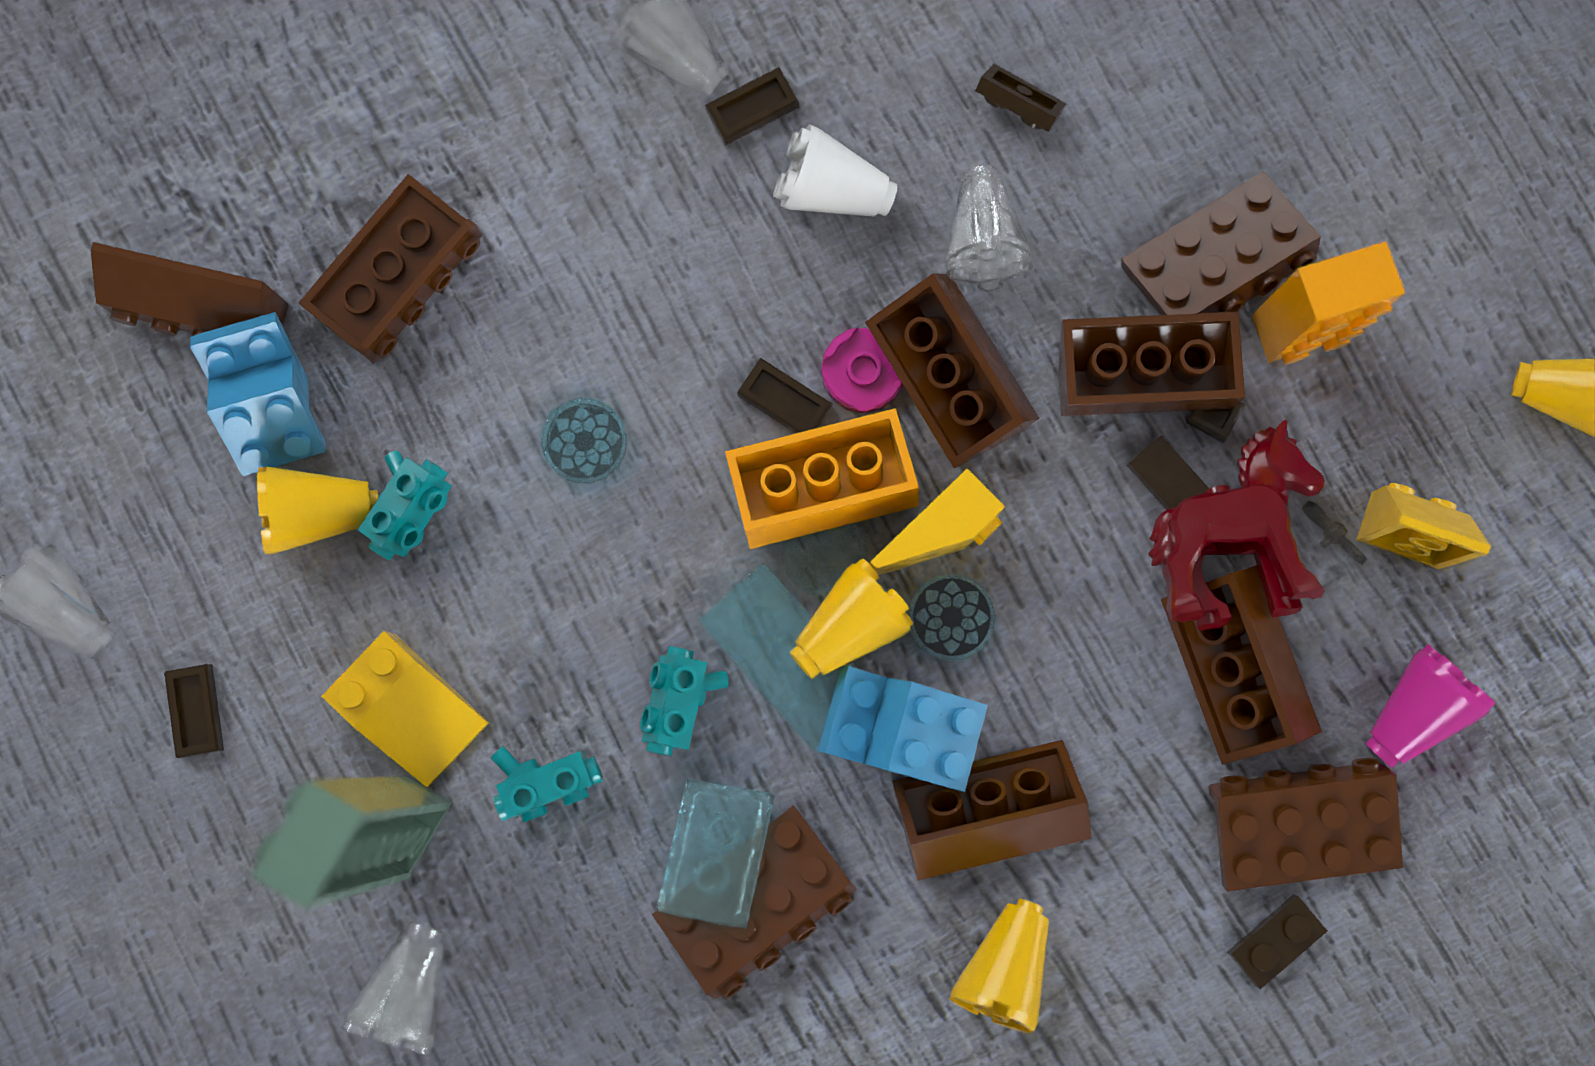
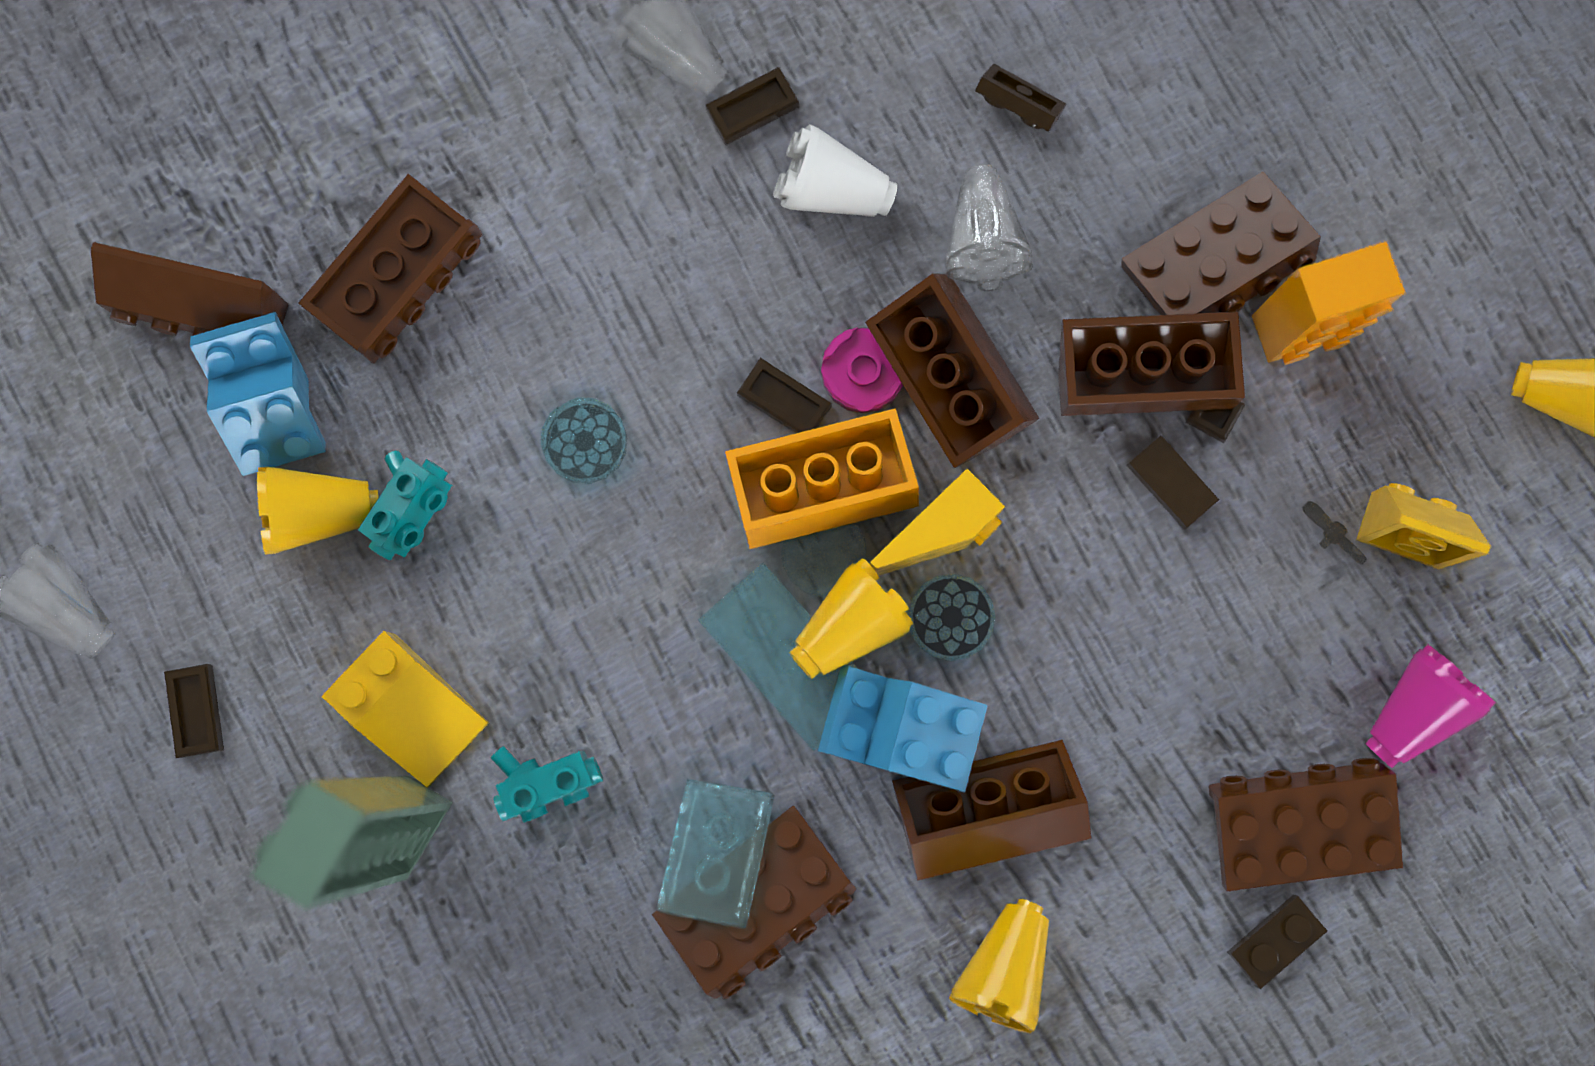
(402, 993): clear cone -> none
(677, 692): teal brick -> none
(1240, 523): dark red animal -> none
(1246, 673): reddish brown slope -> none

